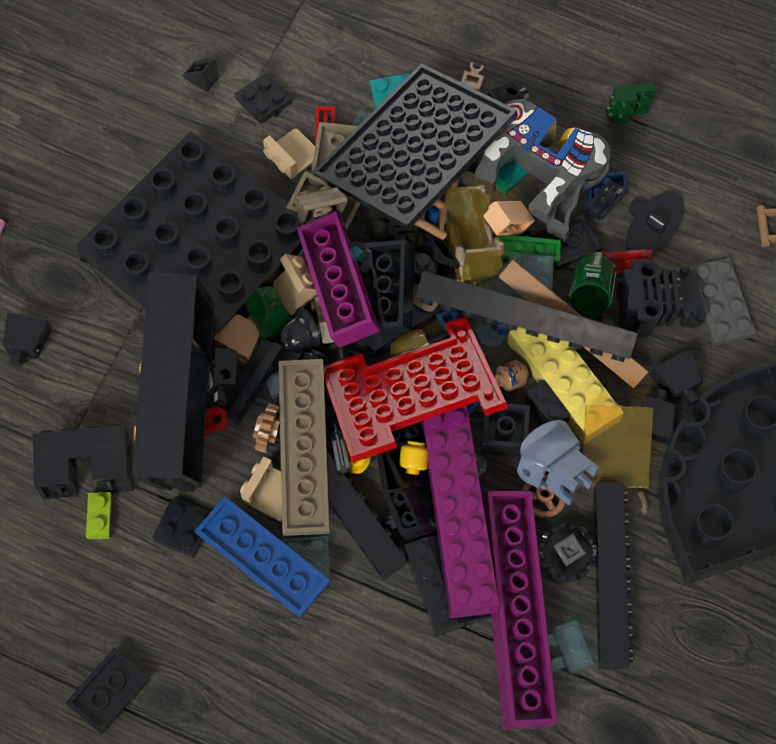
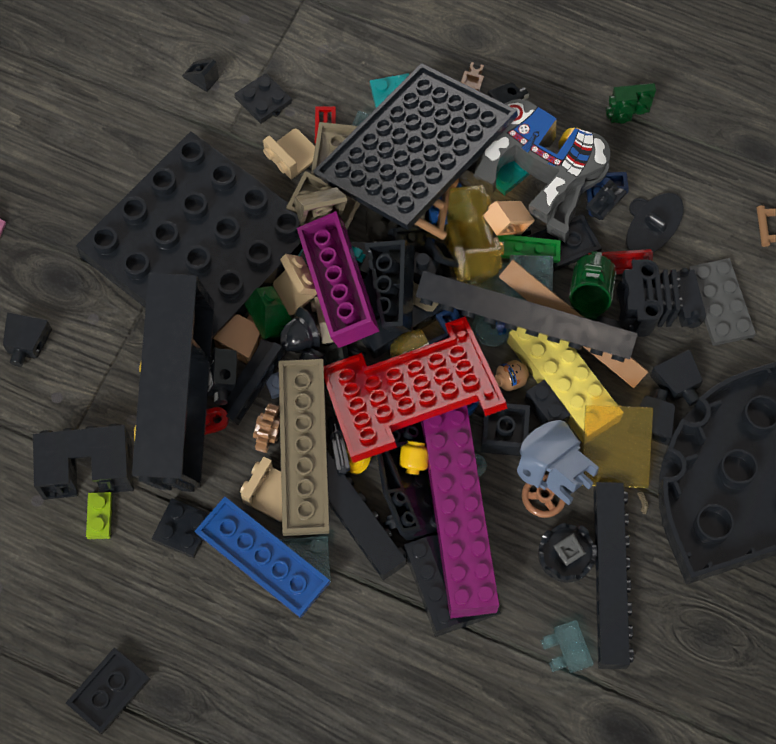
(520, 622): magenta brick -> none

